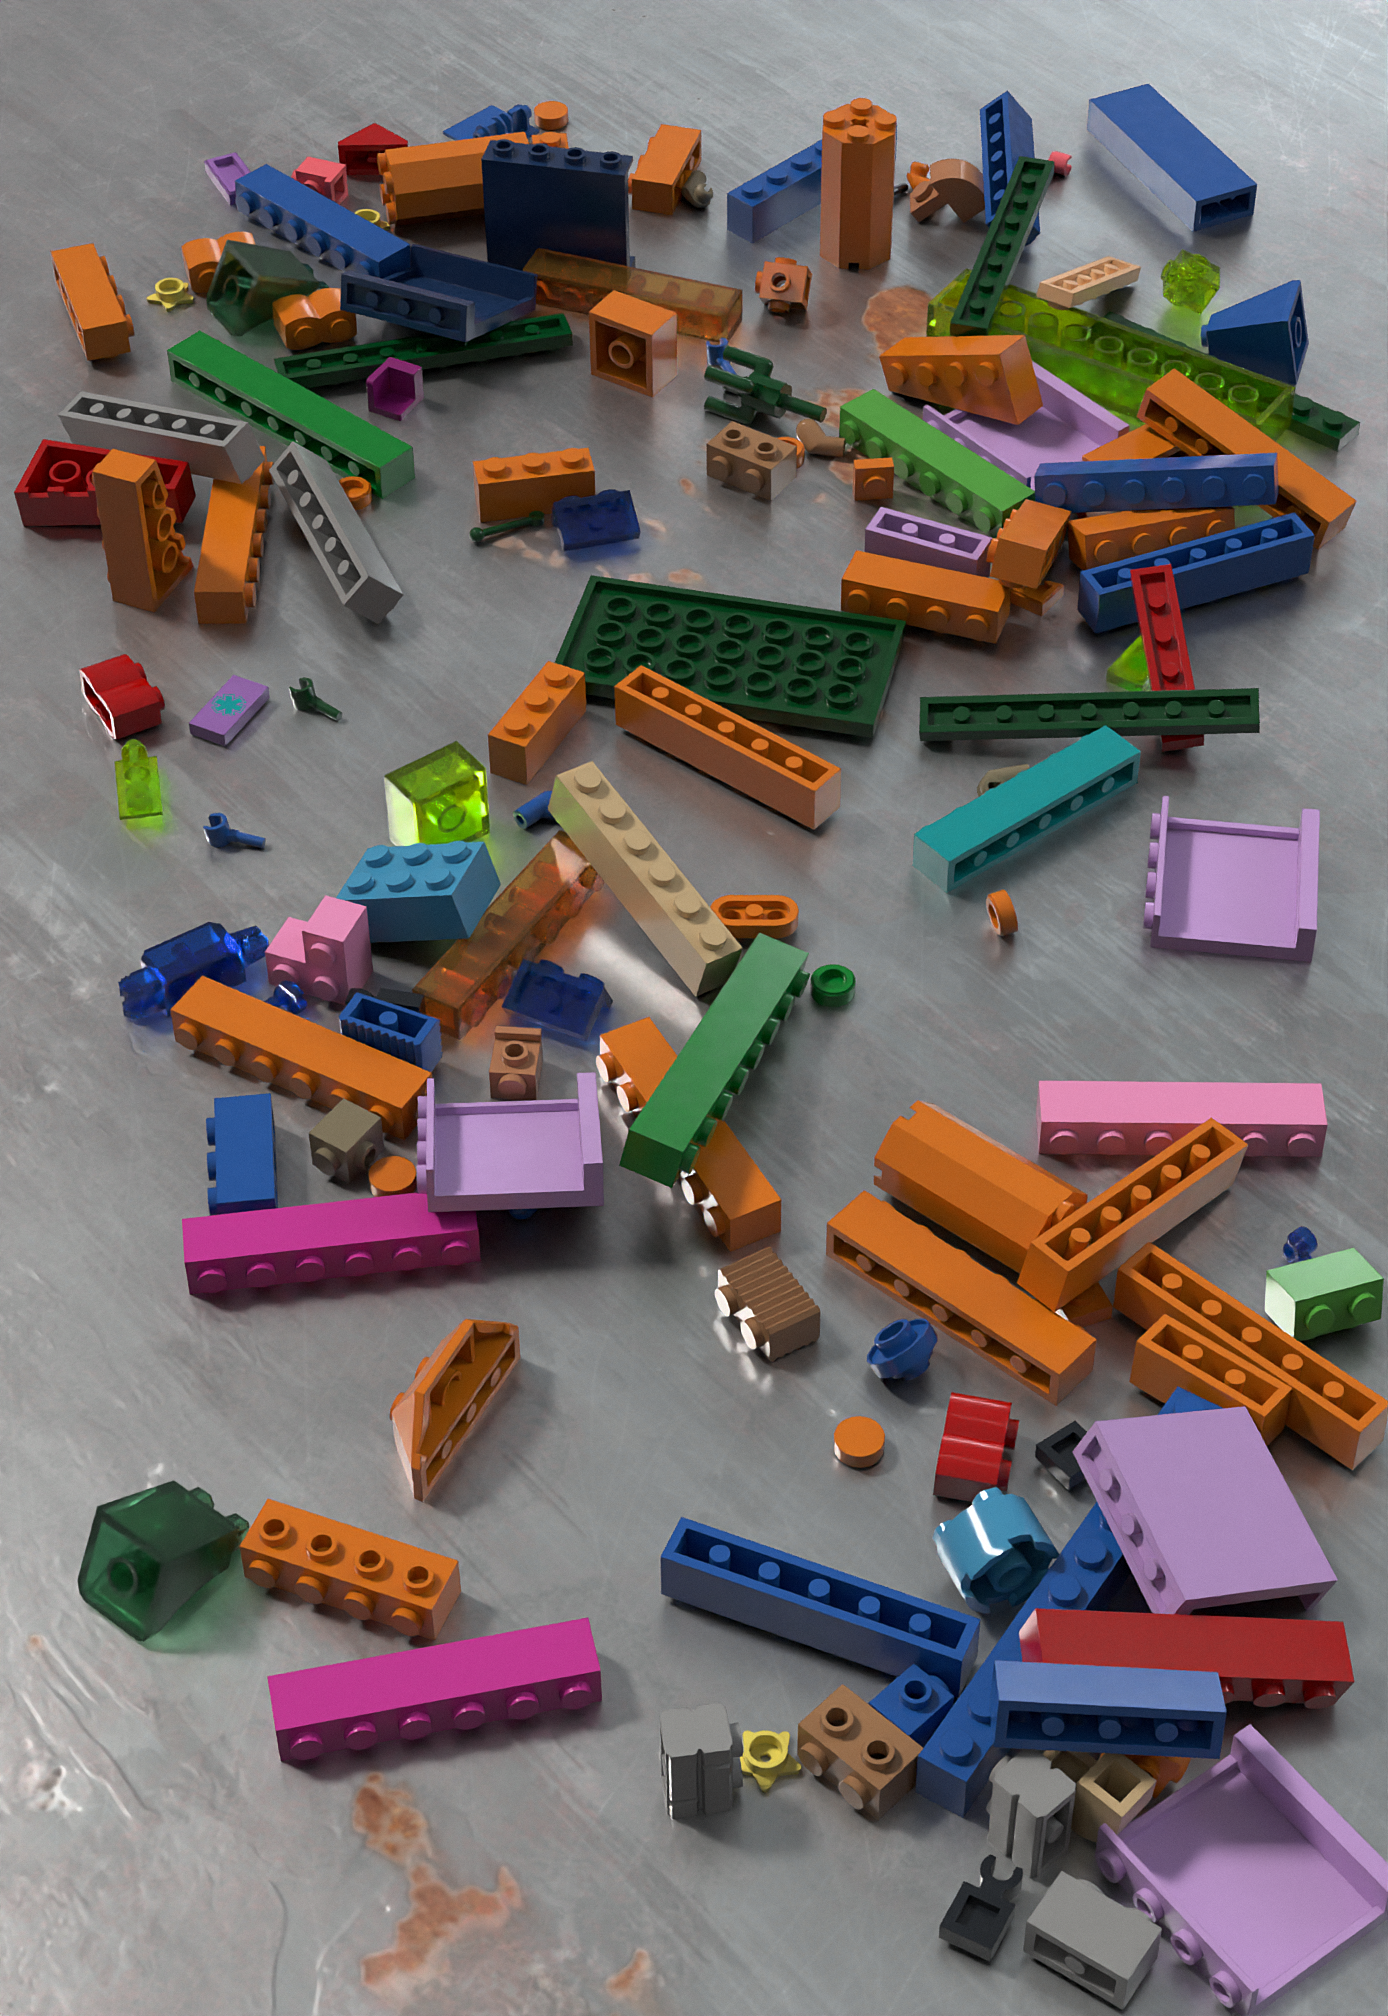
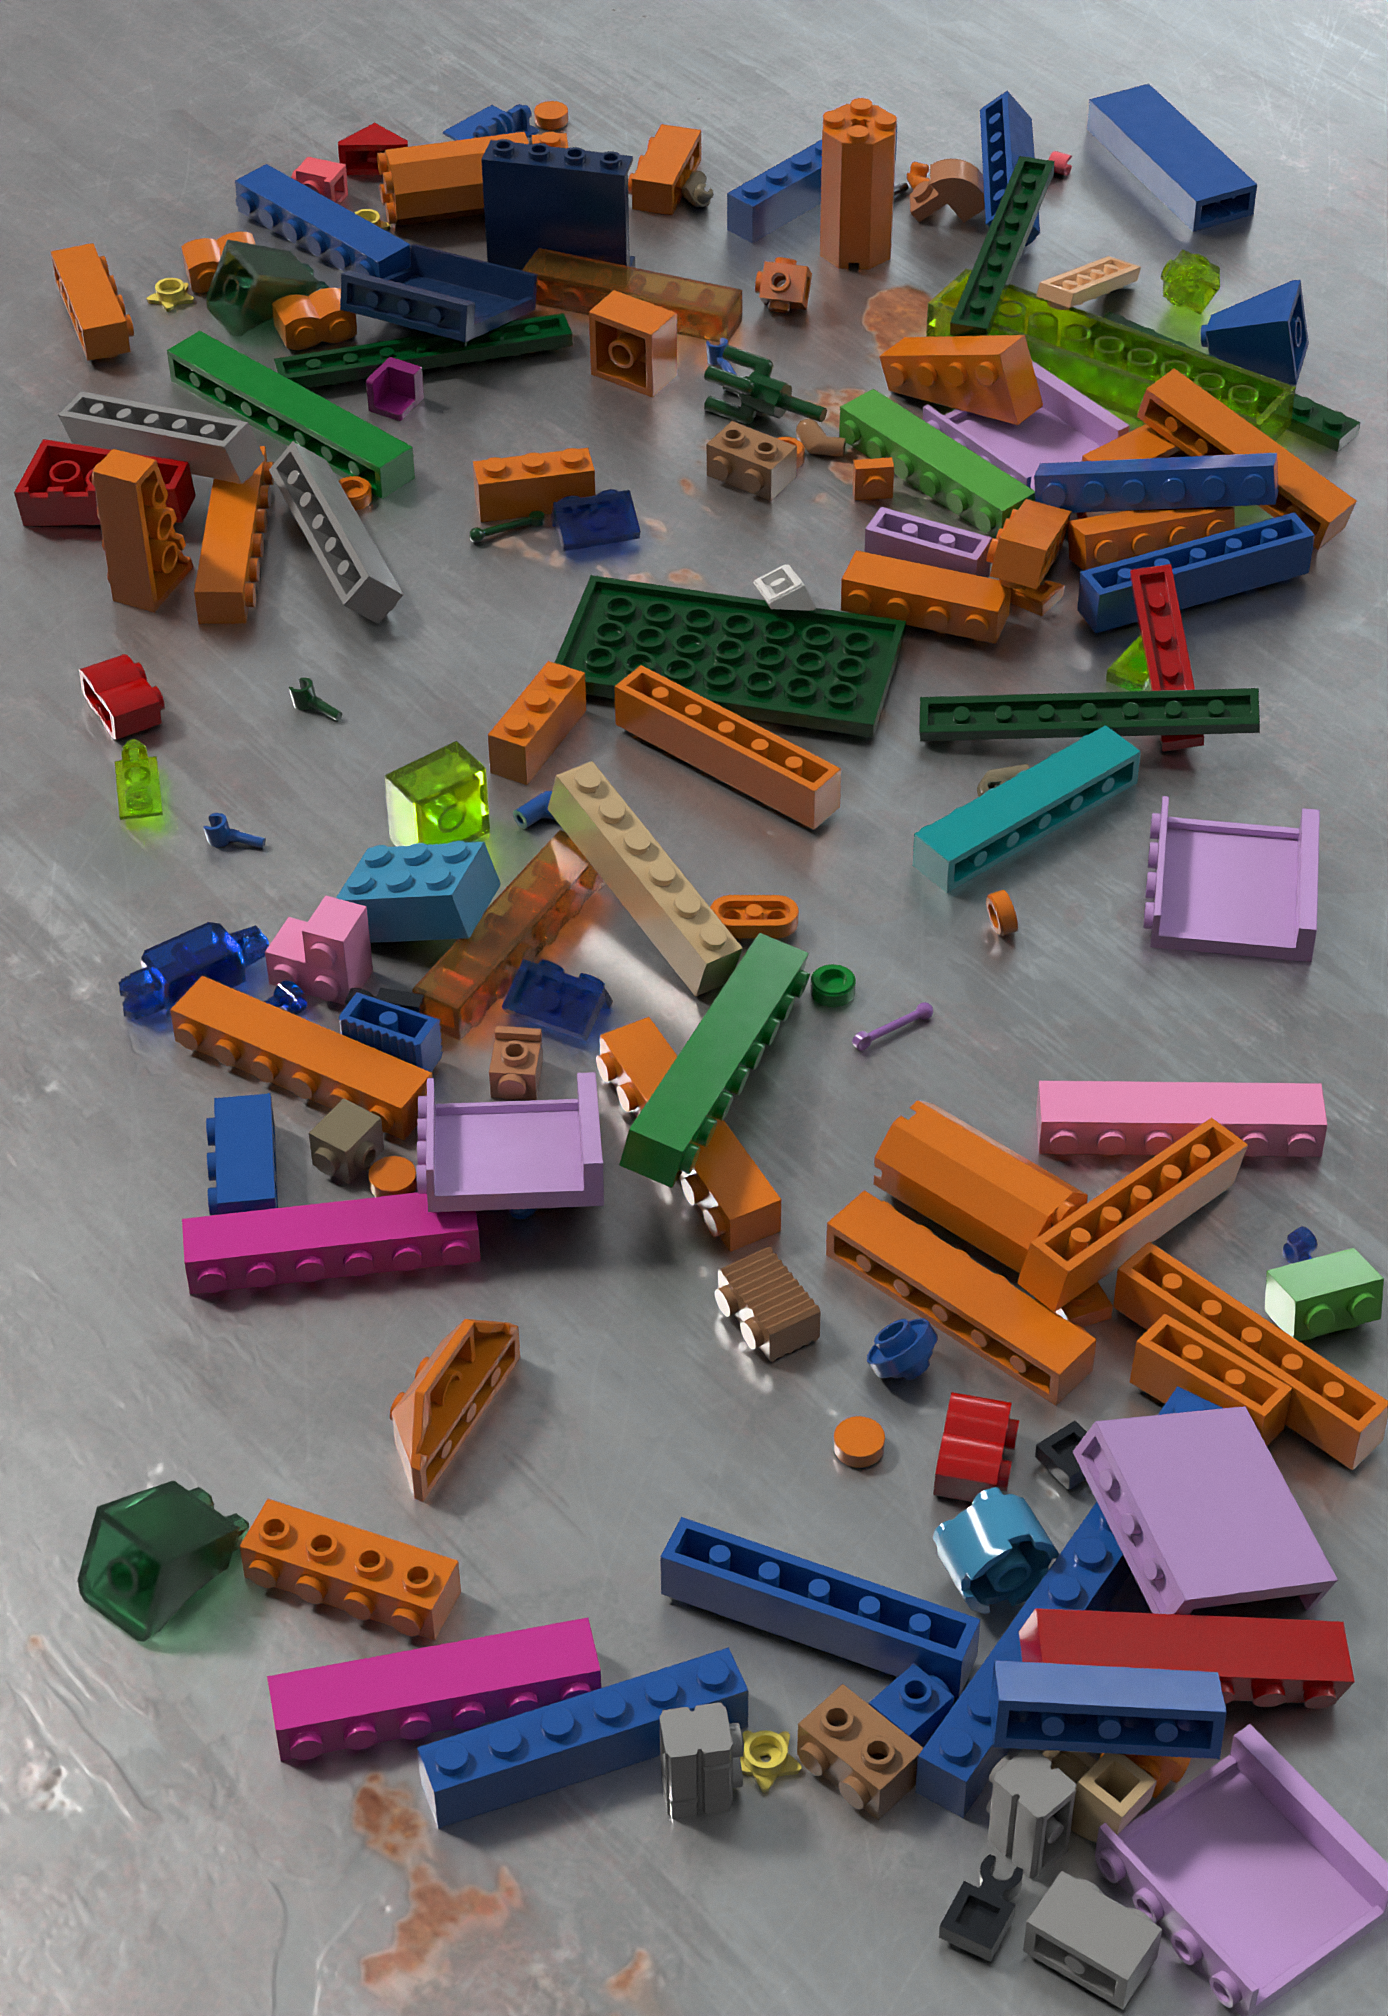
(224, 172): medium lavender tile -> none
(229, 710): medium lavender tile -> none
(571, 1738): none -> blue brick
(784, 590): none -> white slope
(863, 1040): none -> medium lavender hinge

